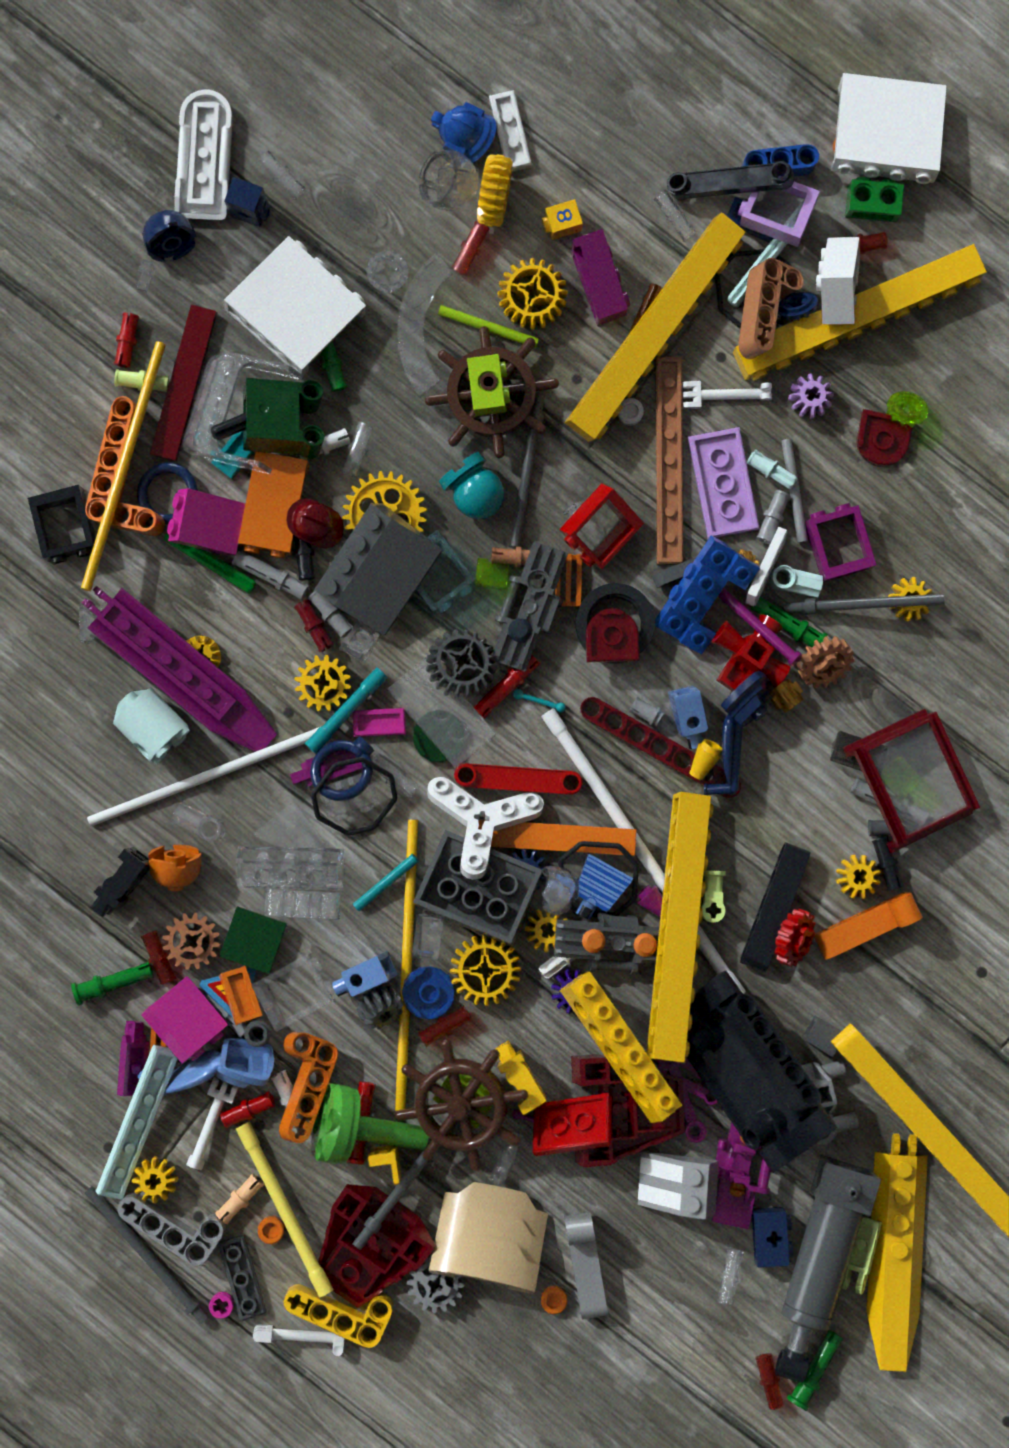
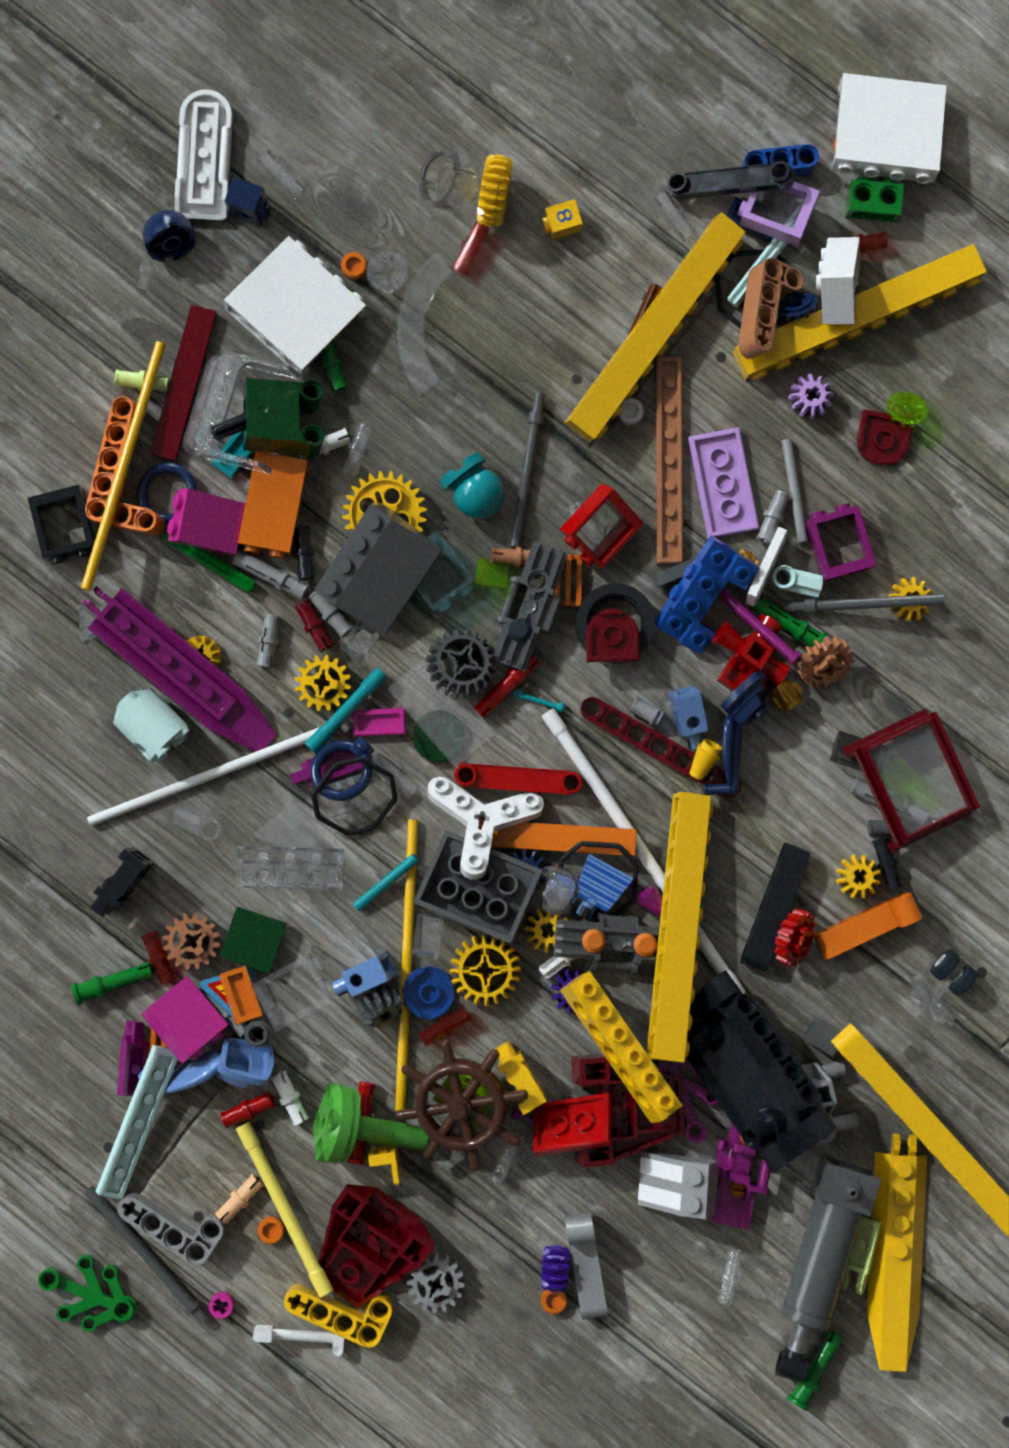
(92, 1296): none -> green plant
(126, 340): red pin -> none
(147, 1186): yellow gear -> none
(175, 867): orange cylinder -> none
(195, 1160): white hinge -> none
(239, 1262): dark grey tile -> none
(268, 641): none -> light grey pin
(302, 904): clear beam -> none
(302, 1088): orange beam -> none
(315, 523): dark red piece -> none
(354, 266): none -> orange tile
(373, 1223): dark grey bar -> none
(466, 130): blue helmet -> none
(478, 323): lime piece -> none
(488, 392): reddish brown brick -> none
(490, 1237): tan slope -> none
(510, 129): white tile -> none
(522, 289): yellow gear -> none
(555, 1268): none -> dark purple gear
(599, 277): magenta wedge -> none
(697, 394): white hinge -> none
(713, 894): yellowish green connector -> none
(766, 1252): dark blue brick -> none
(769, 1381): clear red axle -> none
(771, 469): light aqua axle -> none
(951, 977): none -> plate

